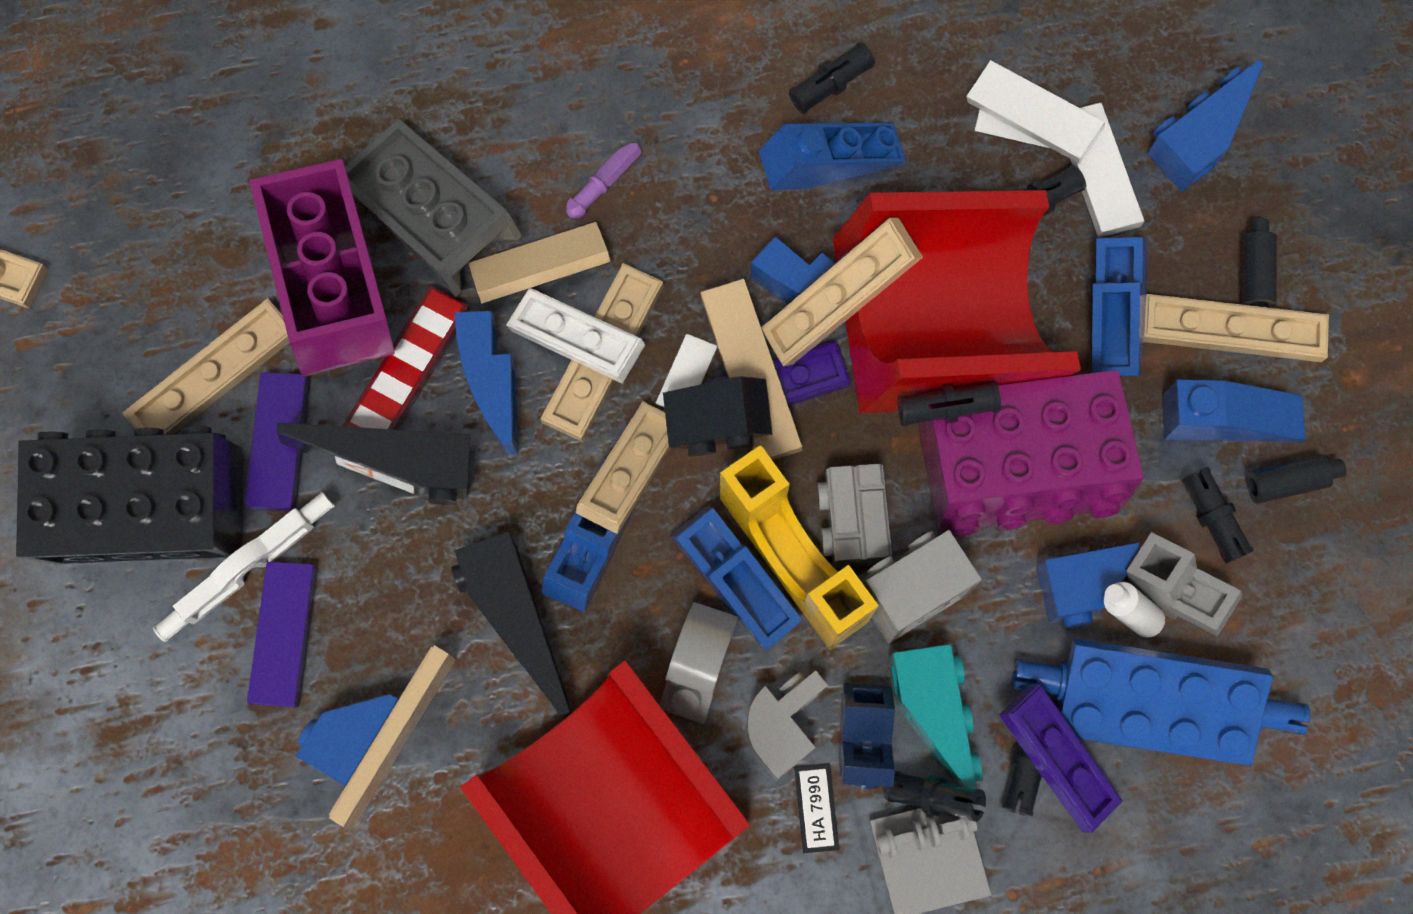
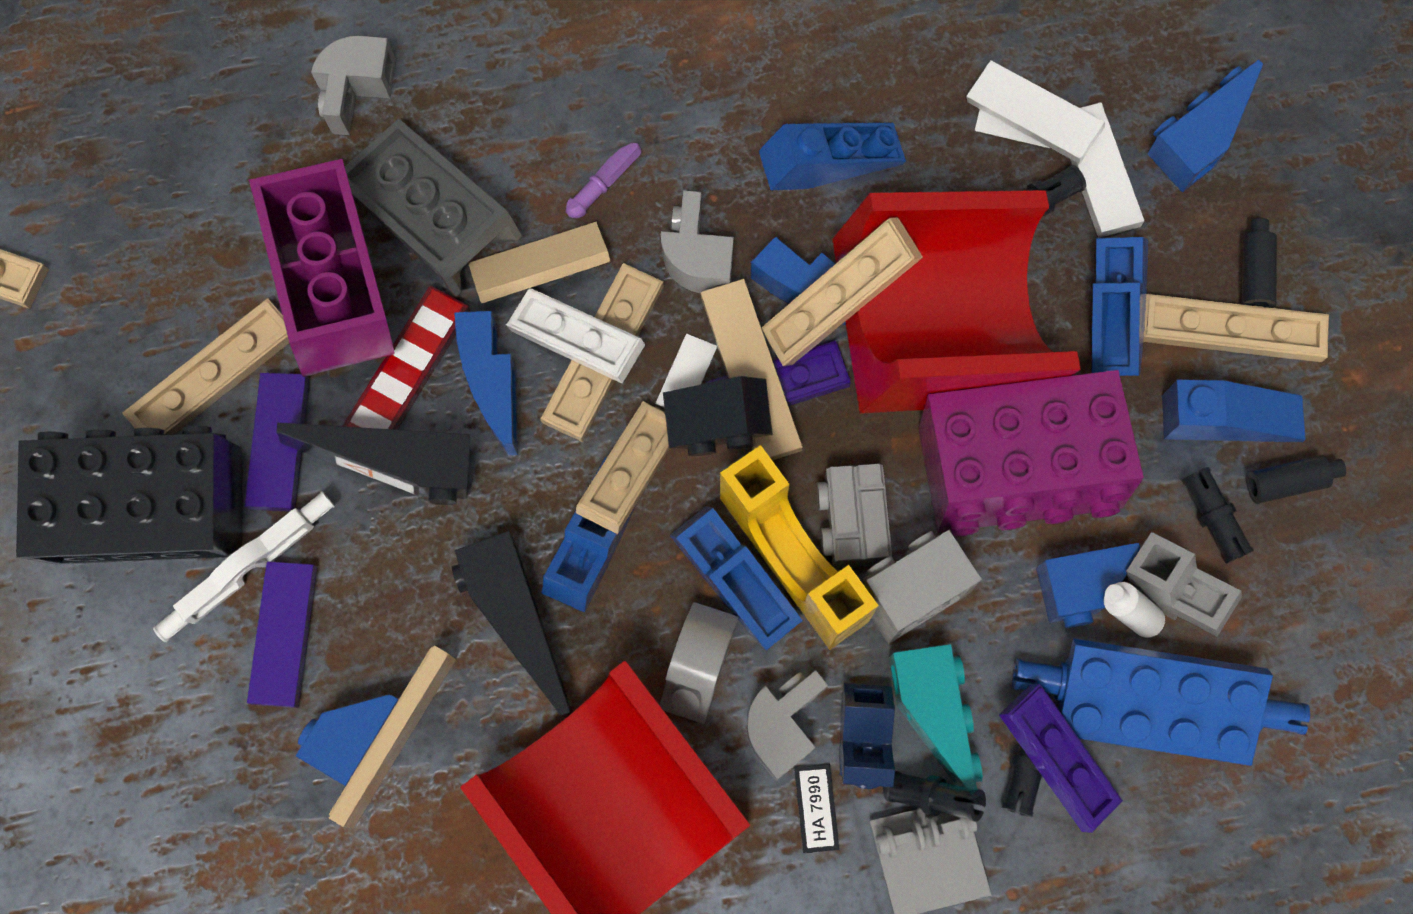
(349, 70): none -> light grey brick
(692, 258): none -> light grey brick
(831, 78): black pin -> none
(981, 399): black pin -> none

